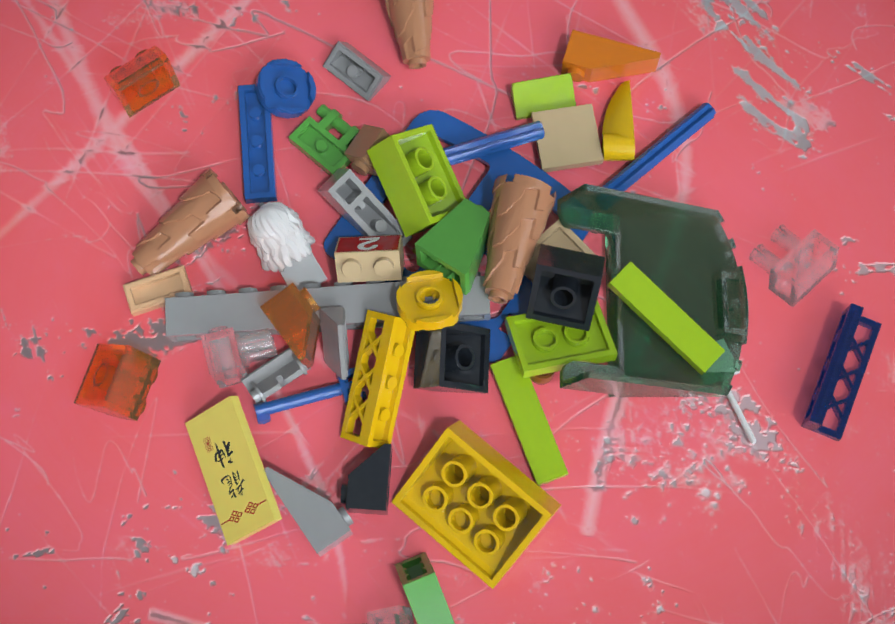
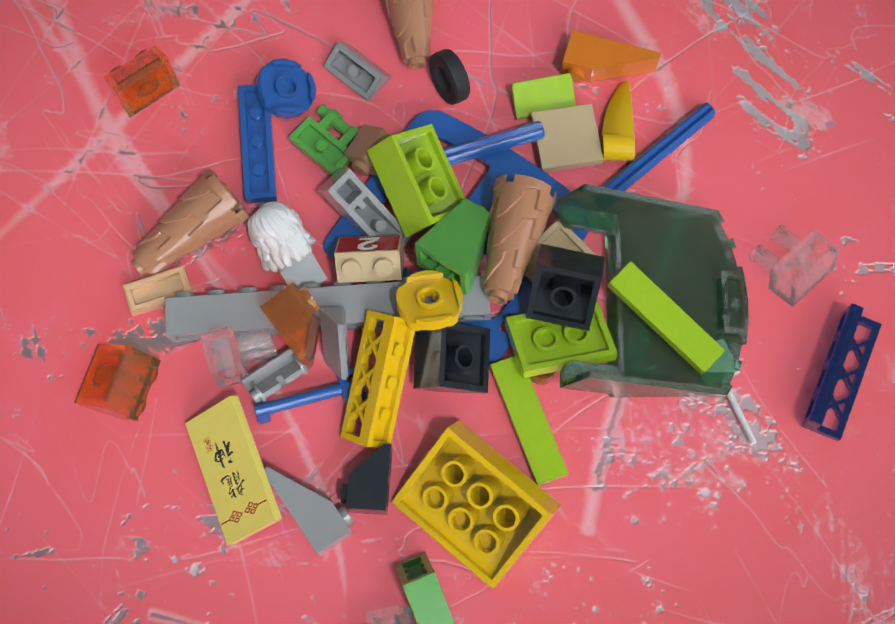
(449, 76): none -> black tyre

